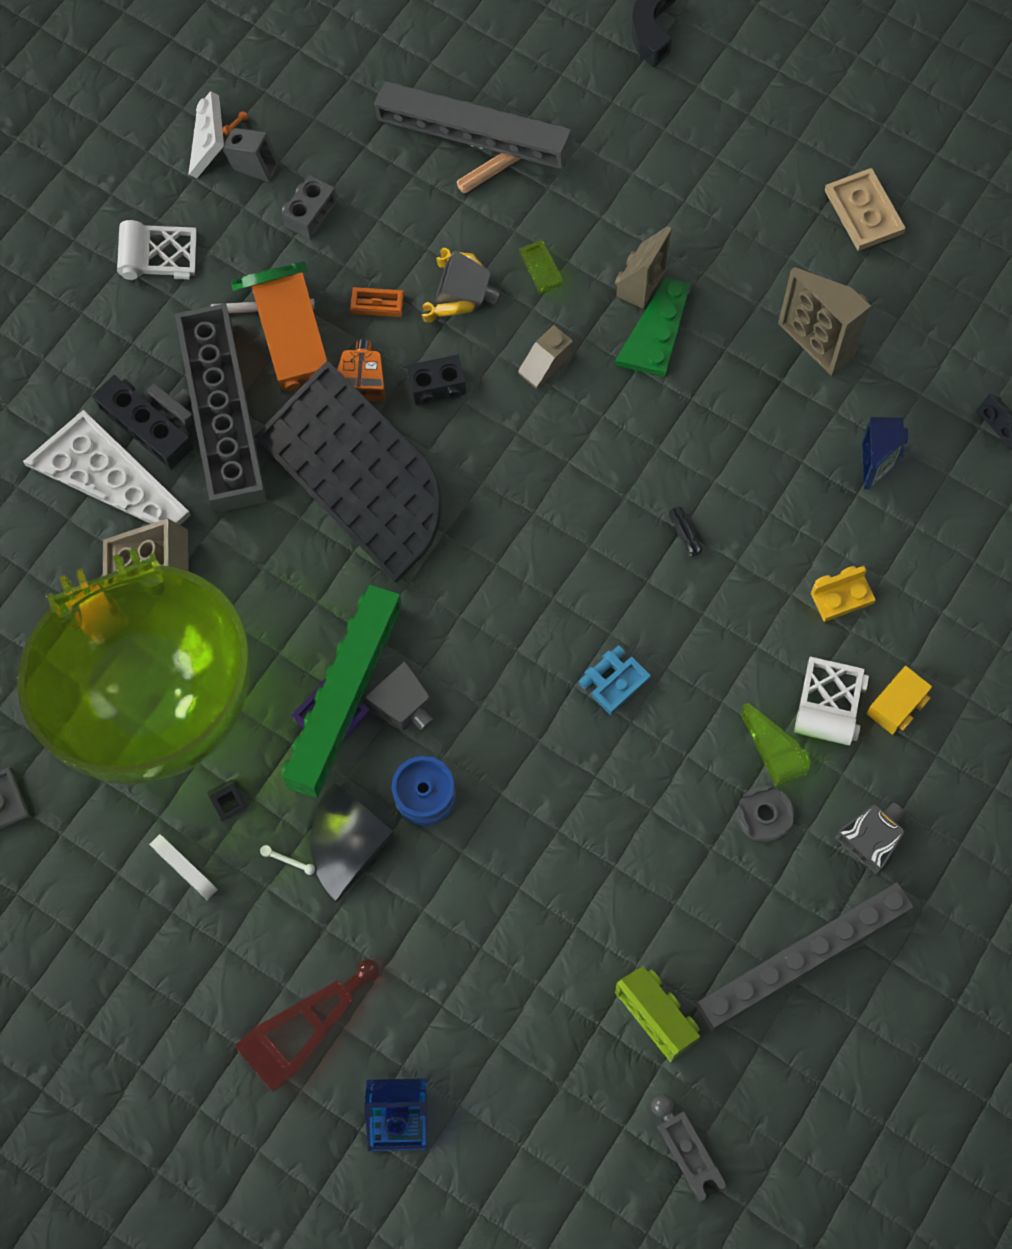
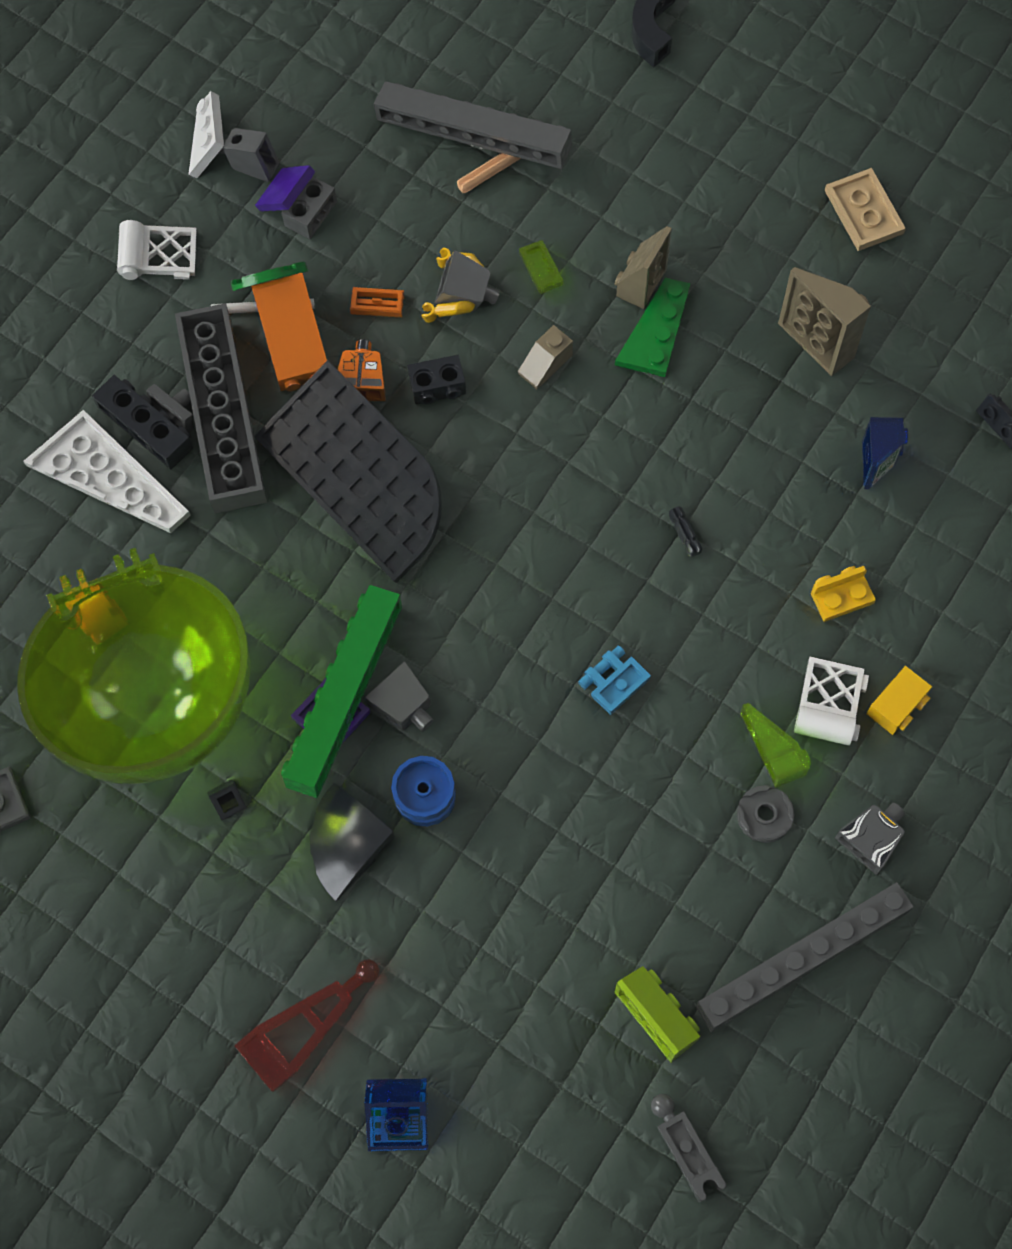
(162, 538): dark tan slope -> none
(183, 867): white beam -> none
(243, 116): orange hinge -> none
(266, 852): white hinge -> none
(285, 188): none -> dark purple tile

